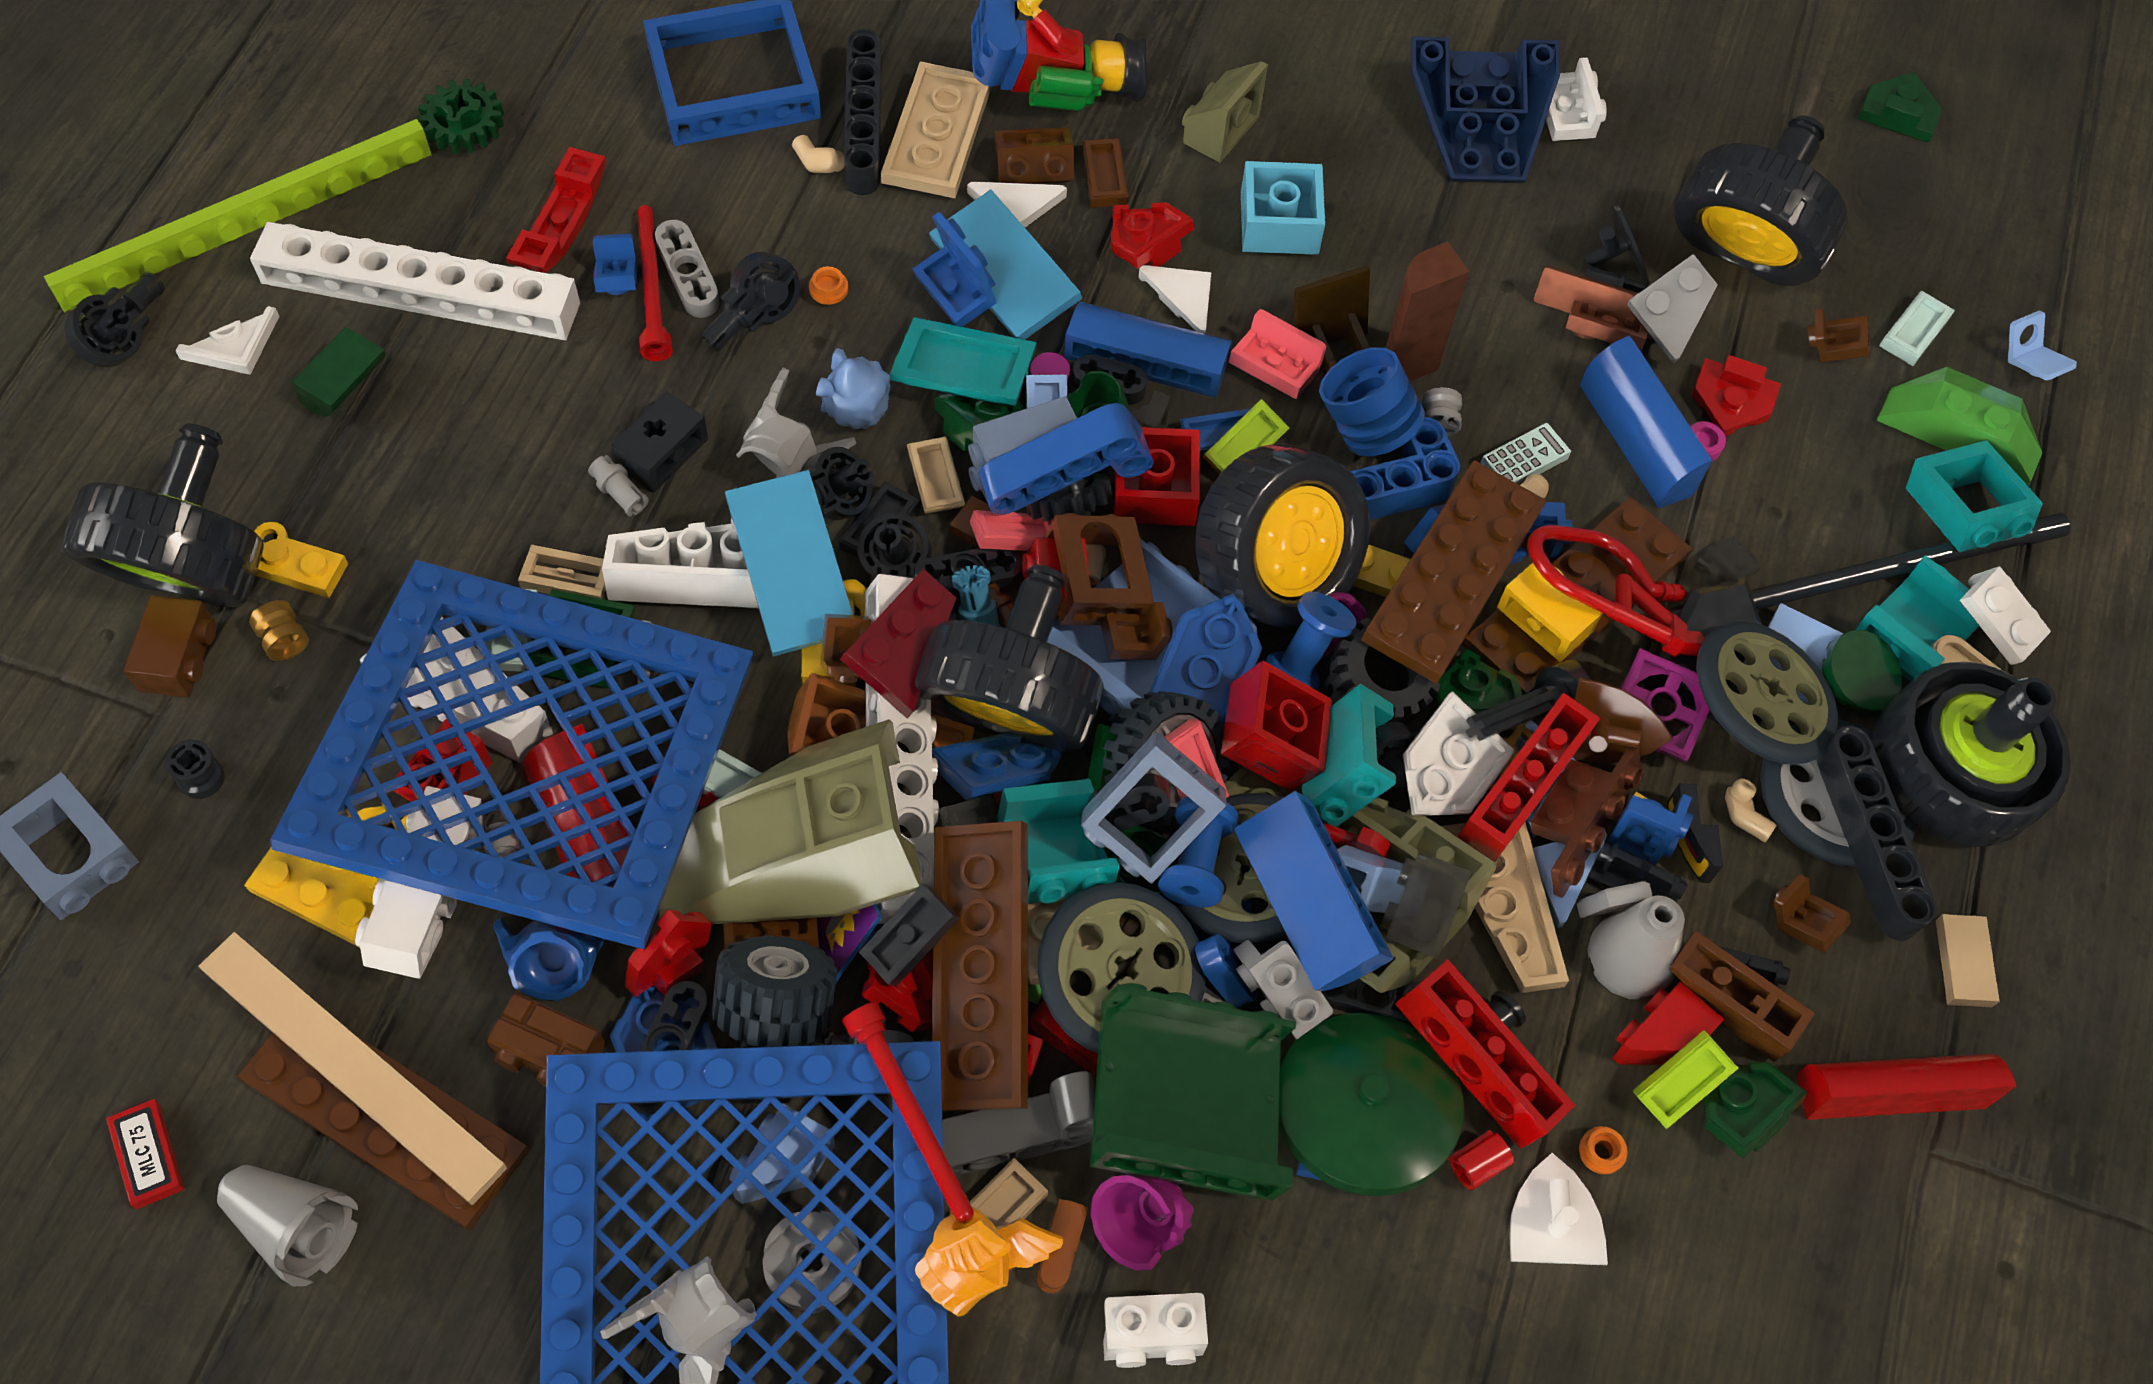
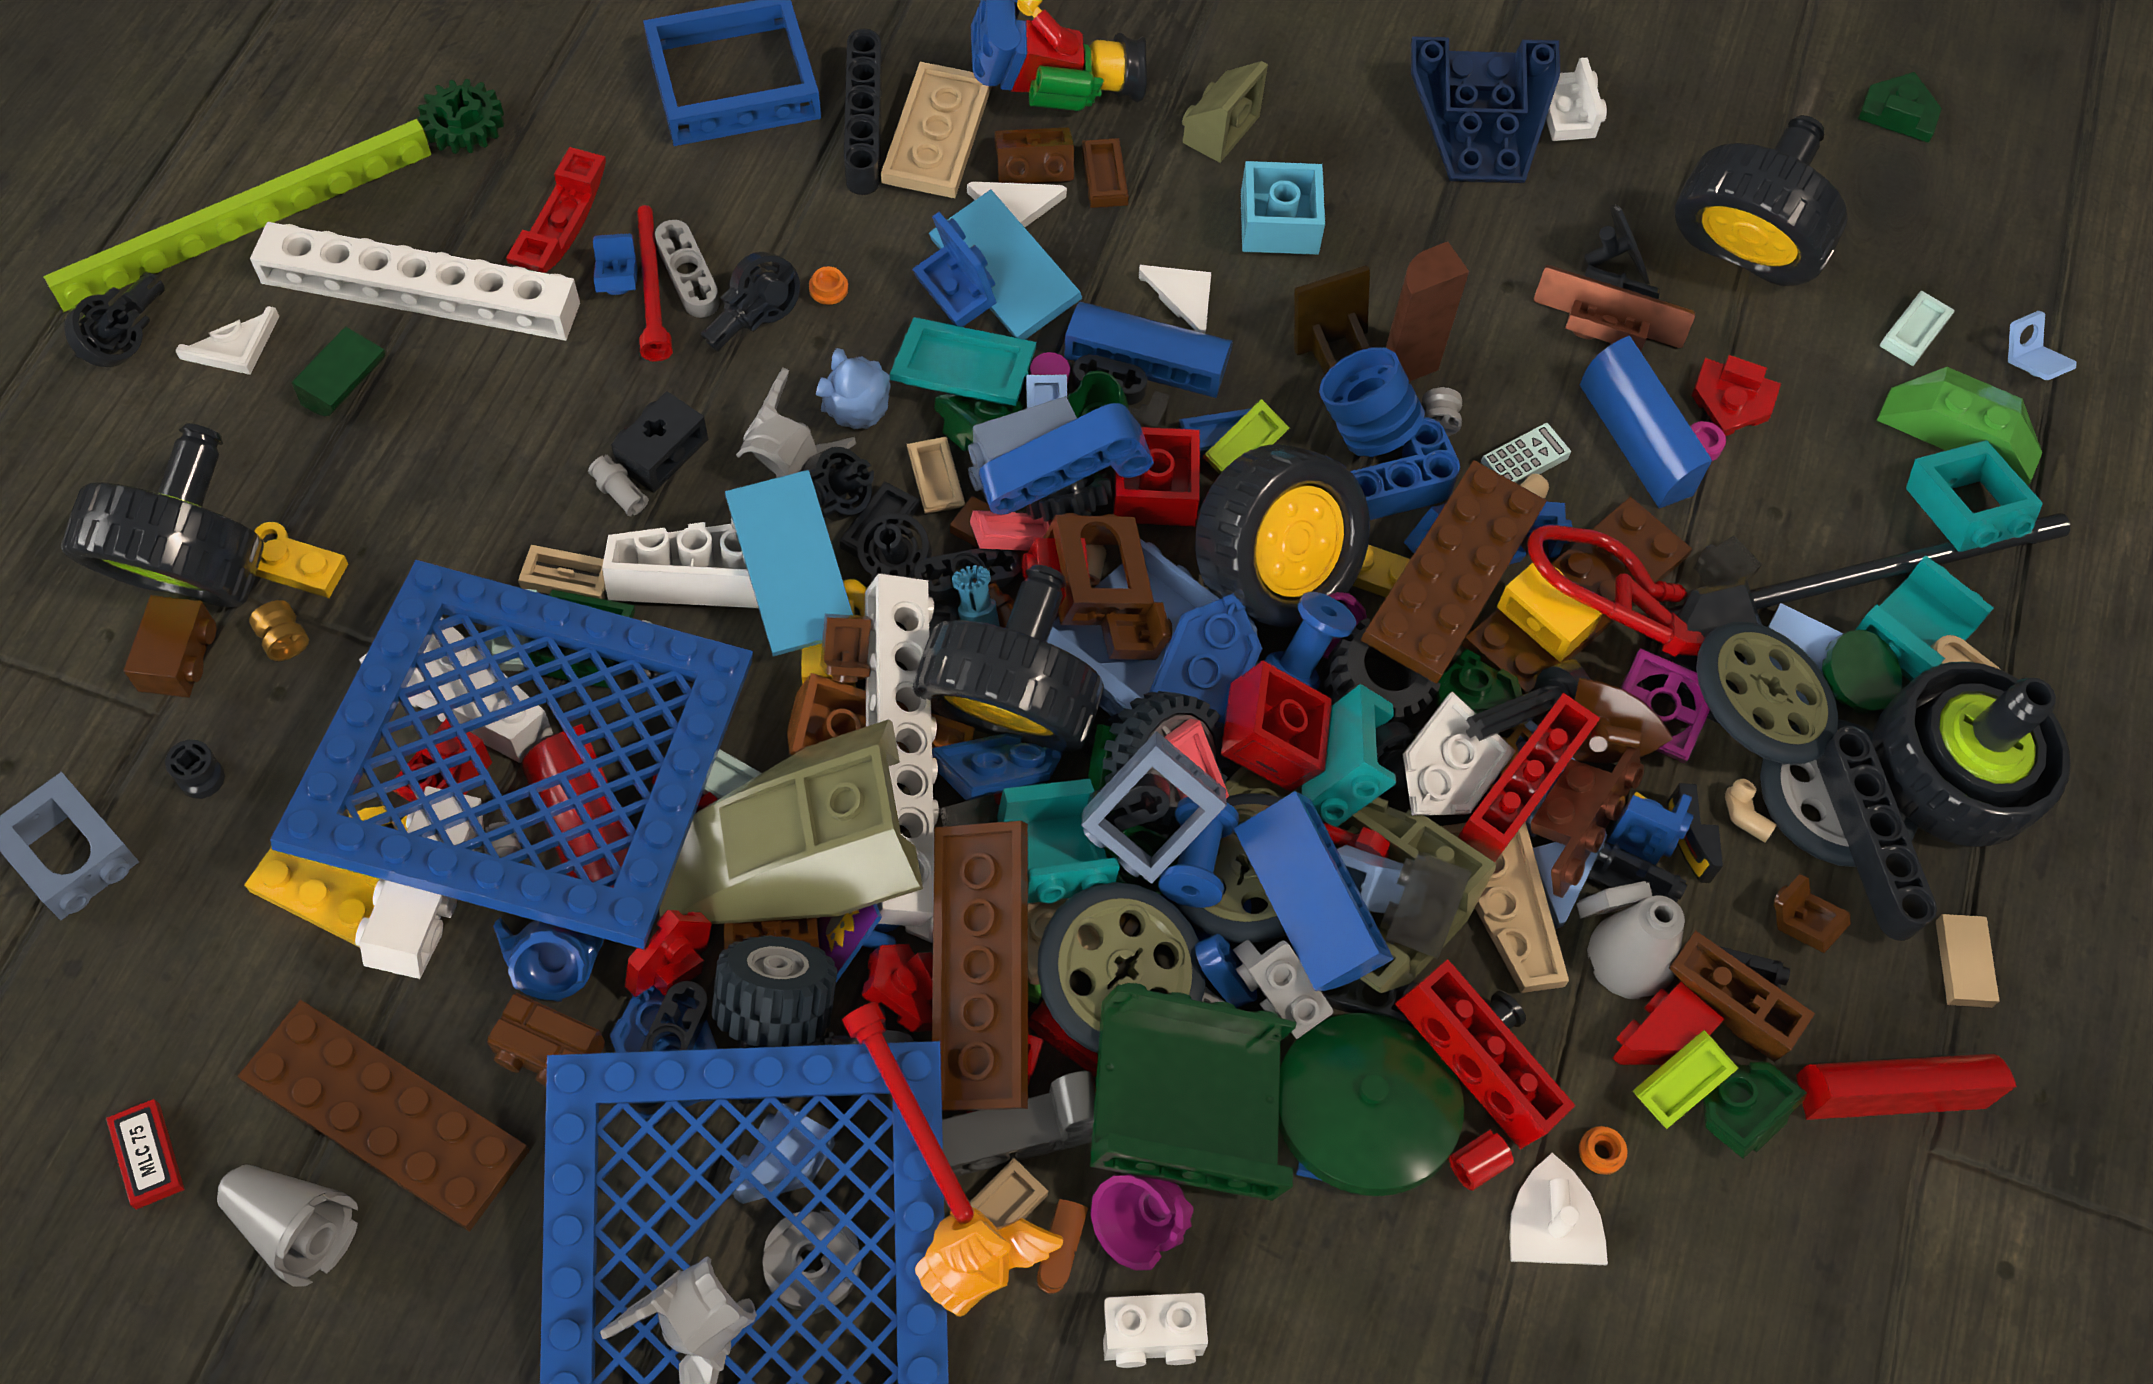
(354, 1068): tan tile -> none
(818, 159): tan arm -> none
(893, 645): dark red wing -> none
(909, 935): black plate -> none
(1148, 234): red plate -> none
(1279, 354): coral bracket -> none
(1674, 305): light grey wing -> none
(1840, 337): reddish brown bracket -> none
(2004, 614): white bracket -> none

